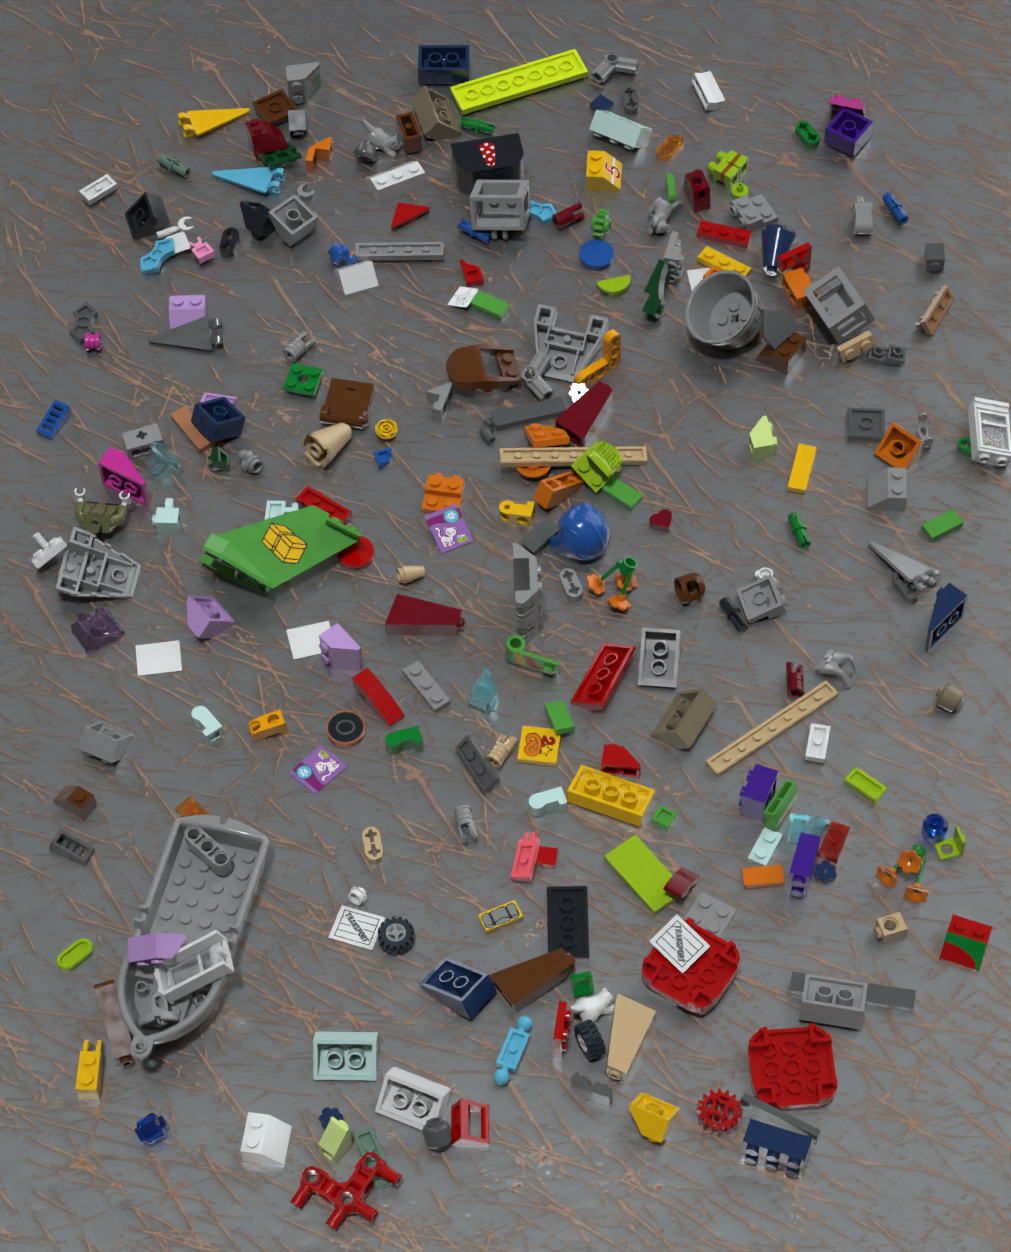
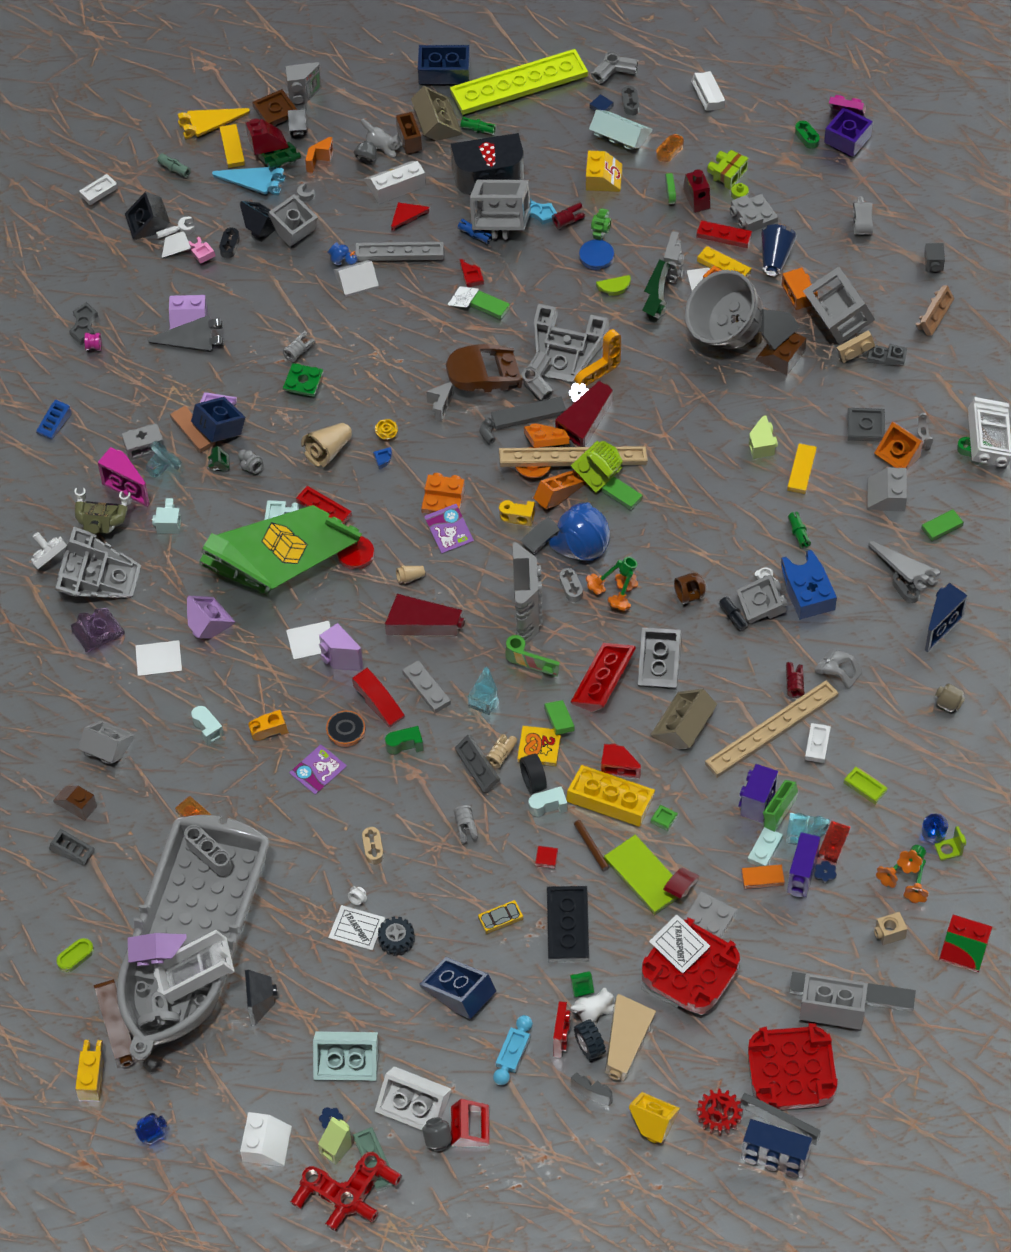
(162, 250): medium azure tile -> none
(232, 146): none -> yellow tile
(259, 995): none -> black slope
(347, 403): reddish brown door -> none
(525, 857): coral hinge -> none
(532, 978): reddish brown slope -> none
(533, 773): none -> black tyre
(591, 845): none -> reddish brown bar
(660, 212): light grey animal -> none
(661, 521): dark red tile -> none
(796, 258): red plate -> none
(808, 586): none -> blue brick
(895, 208): blue pin -> none

